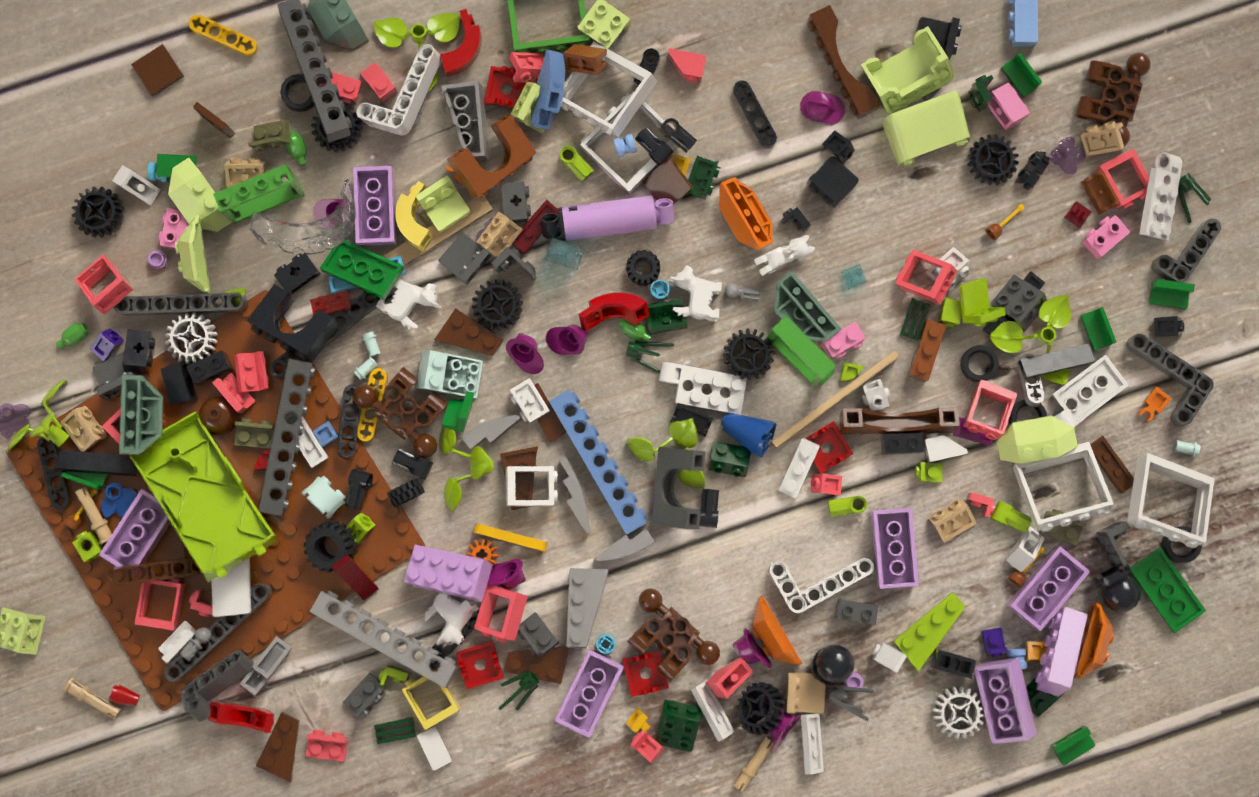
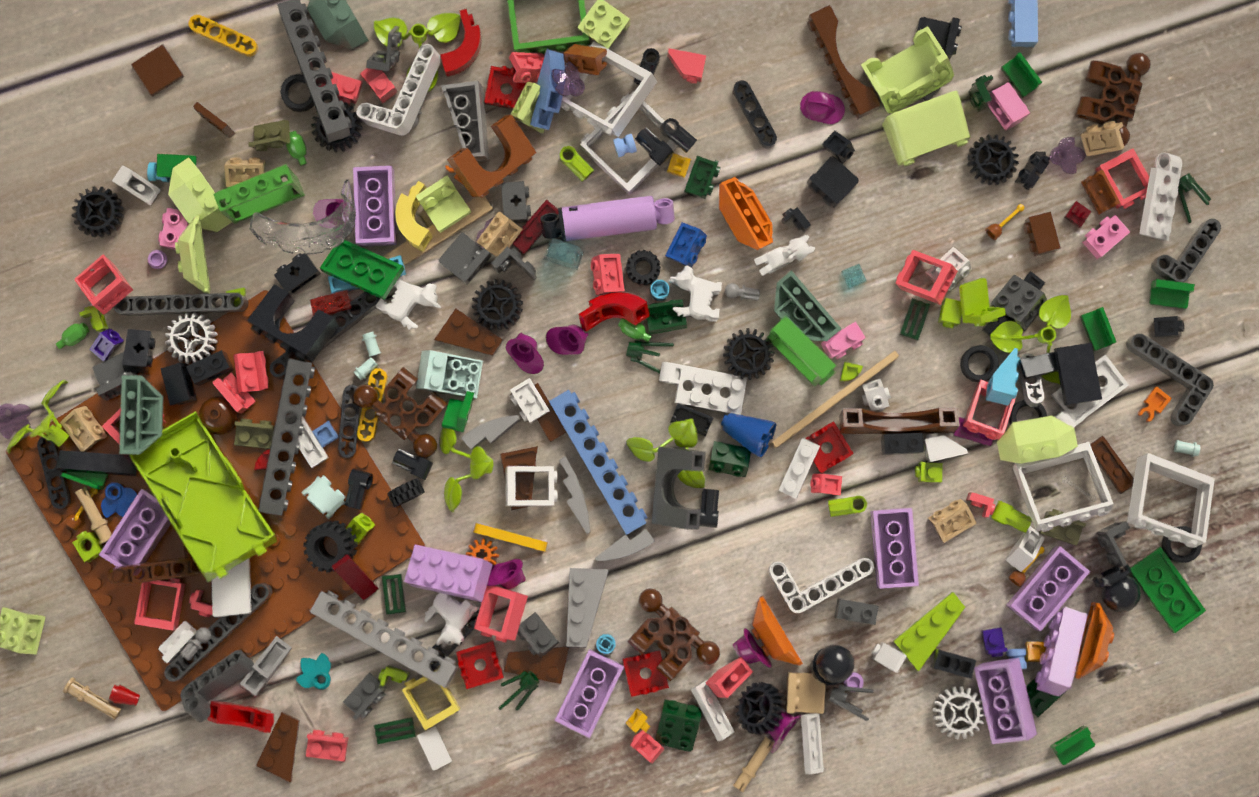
(98, 319): none -> lime bracket
(312, 670): none -> teal plate
(386, 60): none -> dark grey bracket
(394, 596): none -> dark green tile
(568, 81): none -> clear purple plate
(607, 274): none -> coral bracket
(668, 182): reddish brown tile -> none
(686, 245): none -> blue bracket
(927, 350): dark orange arch -> none
(1001, 386): none -> medium azure slope
(1042, 234): none -> reddish brown brick
(1078, 374): none -> black tile

